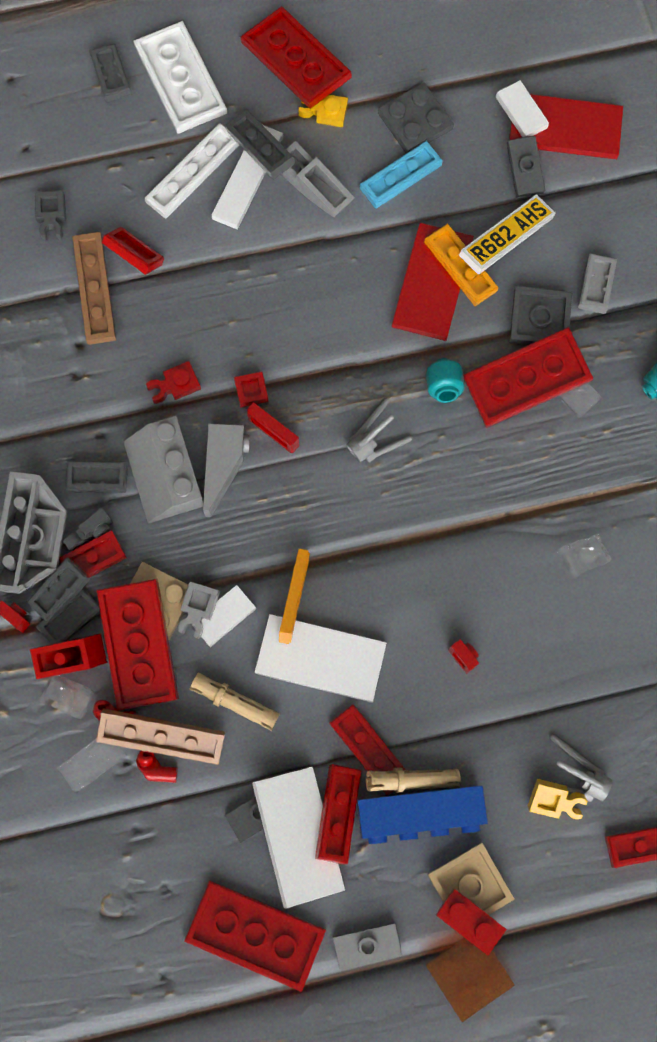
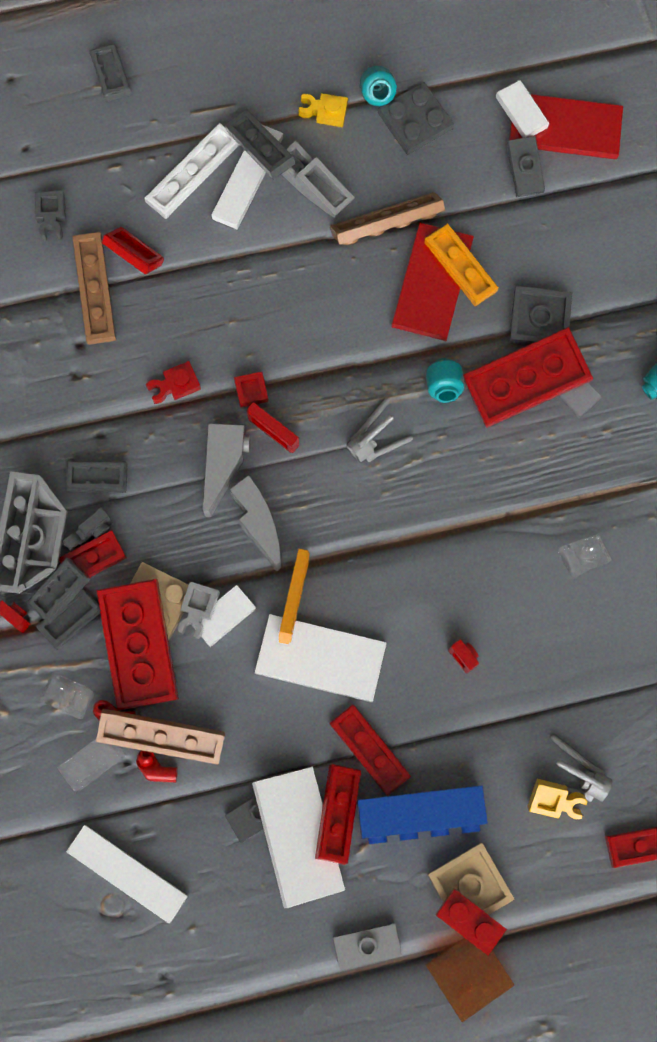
(68, 656): red slope -> none
(127, 874): none -> white tile
(163, 470): light grey slope -> none
(180, 77): white tile -> none
(228, 698): tan pin -> none
(255, 935): red tile -> none
(257, 520): none -> light grey slope
(296, 57): red tile -> none
(385, 89): none -> teal head
(393, 216): none -> medium nougat plate
(401, 174): medium azure tile -> none
(416, 779): tan pin -> none
(507, 234): tile -> none
(597, 283): light grey plate -> none

